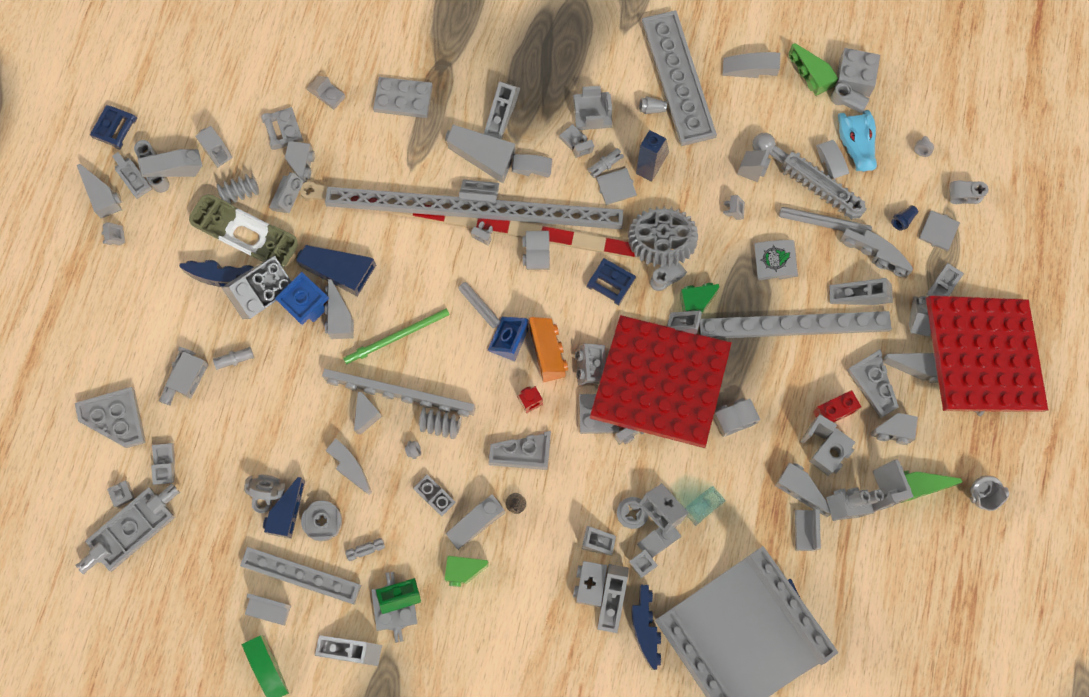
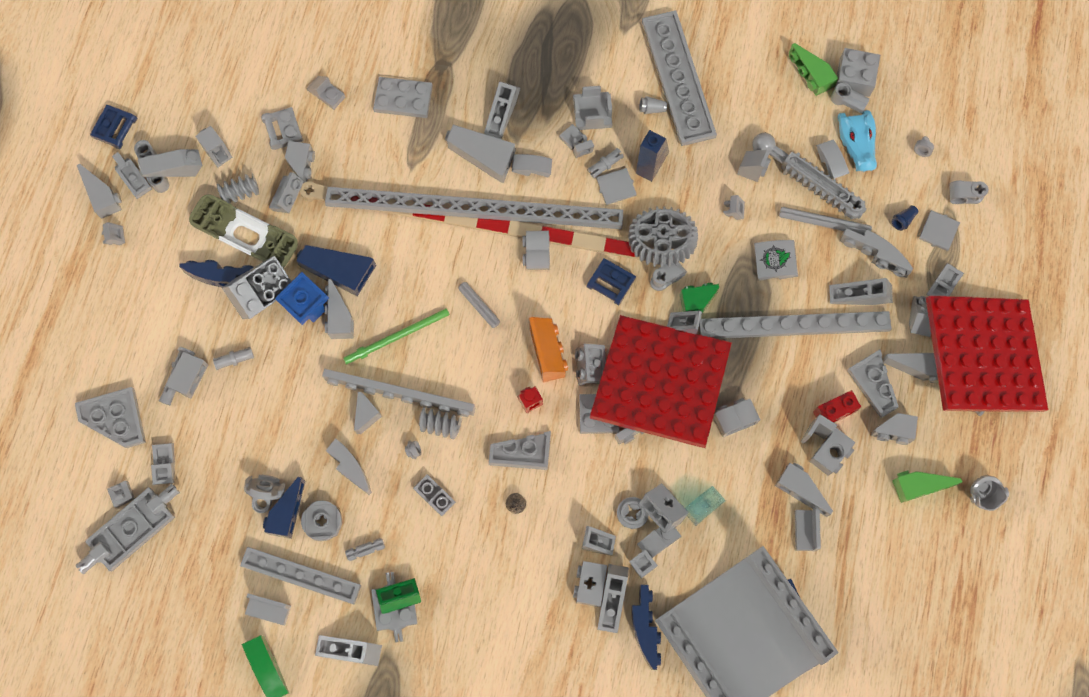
(463, 570): bright green slope -> none
(475, 521): light grey slope -> none
(479, 190): light grey plate -> none
(481, 235): light grey tile -> none
(509, 337): blue slope -> none
(752, 64): light grey slope -> none
(853, 503): light grey brick -> none
(892, 484): light grey bracket -> none

